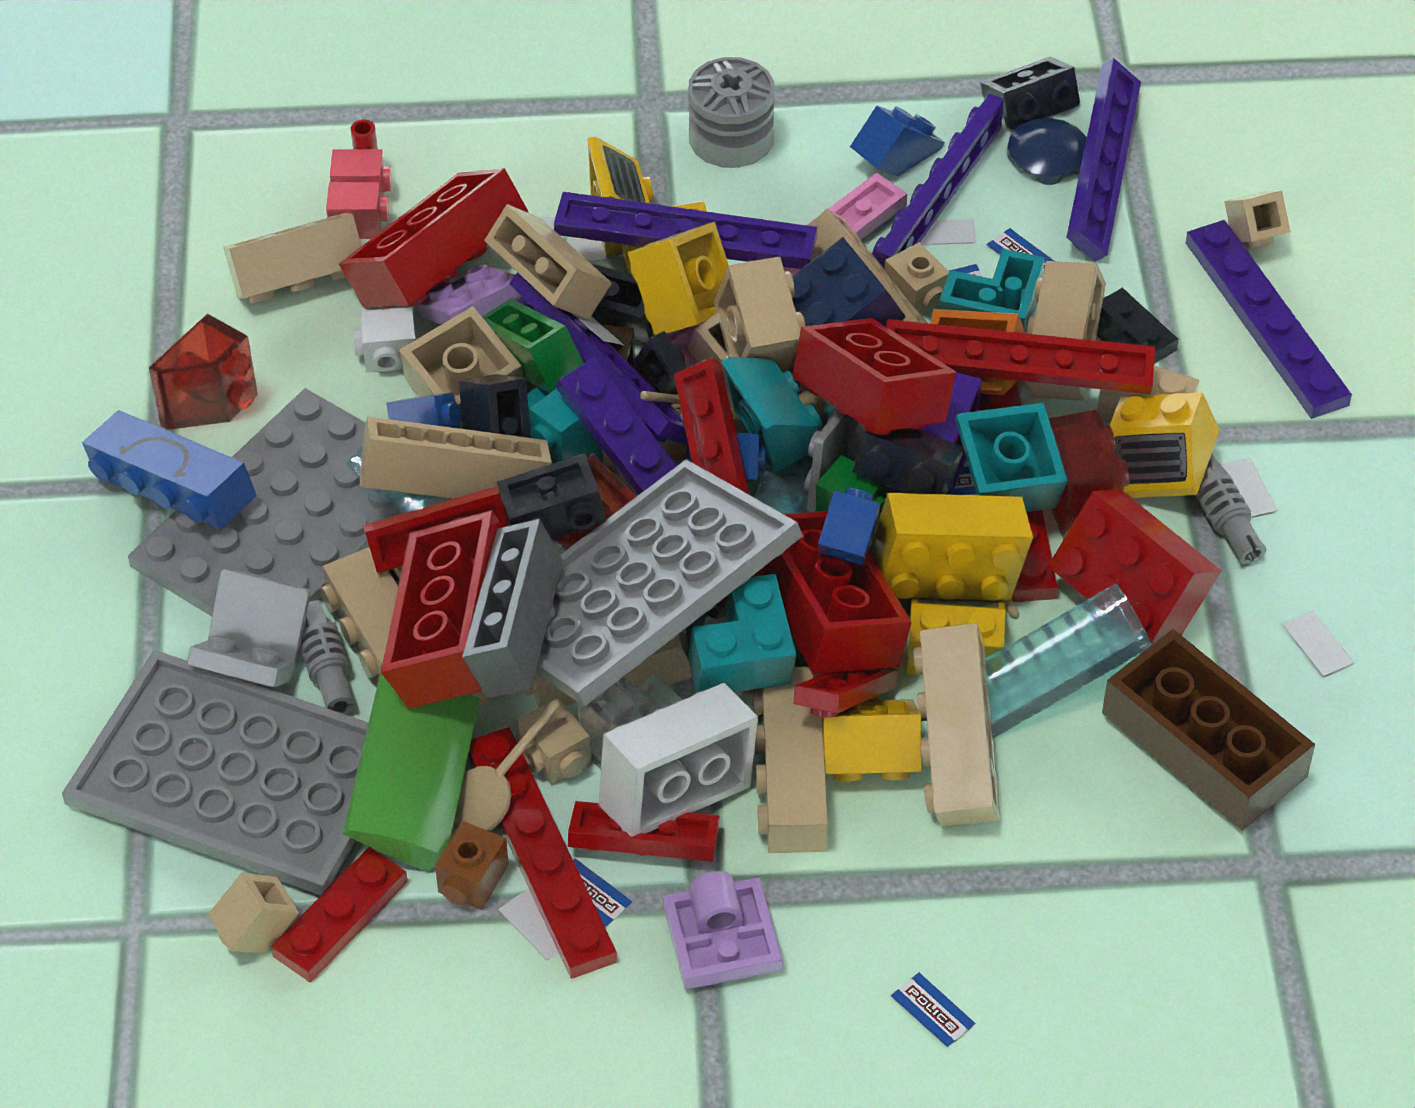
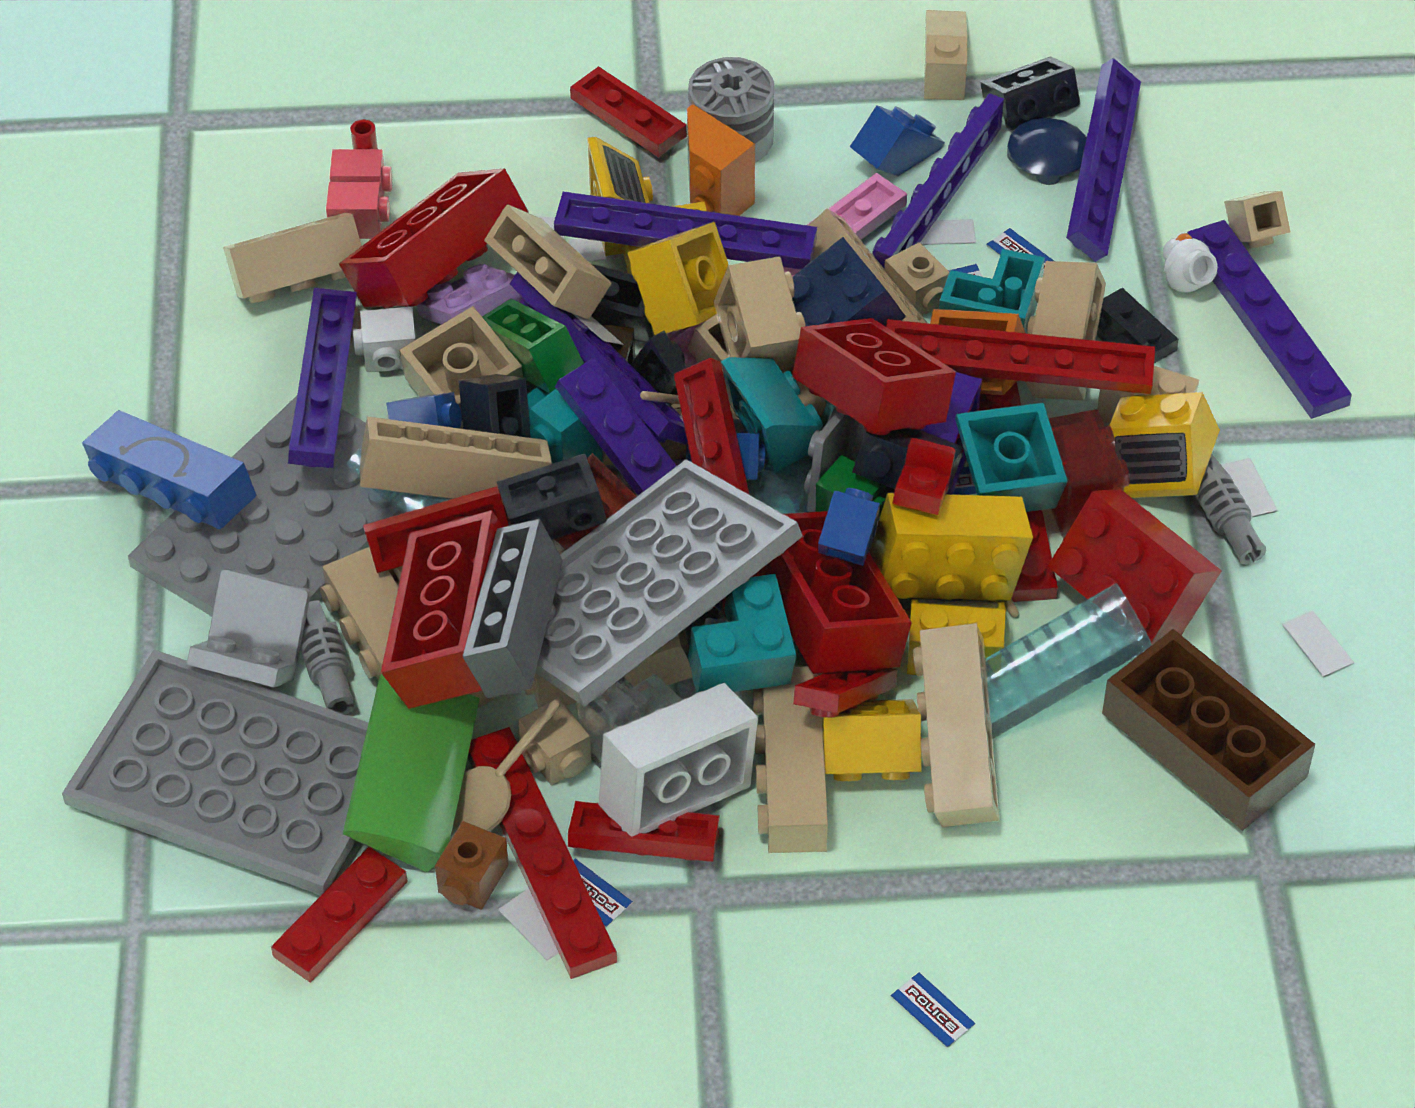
(204, 376): clear red slope -> none
(253, 913): tan brick -> none
(322, 378): none -> dark purple plate
(628, 111): none -> red plate
(719, 165): none -> orange slope
(721, 930): lavender plate -> none
(924, 476): none -> red bracket
(945, 55): none -> tan slope
(1188, 264): none -> white animal

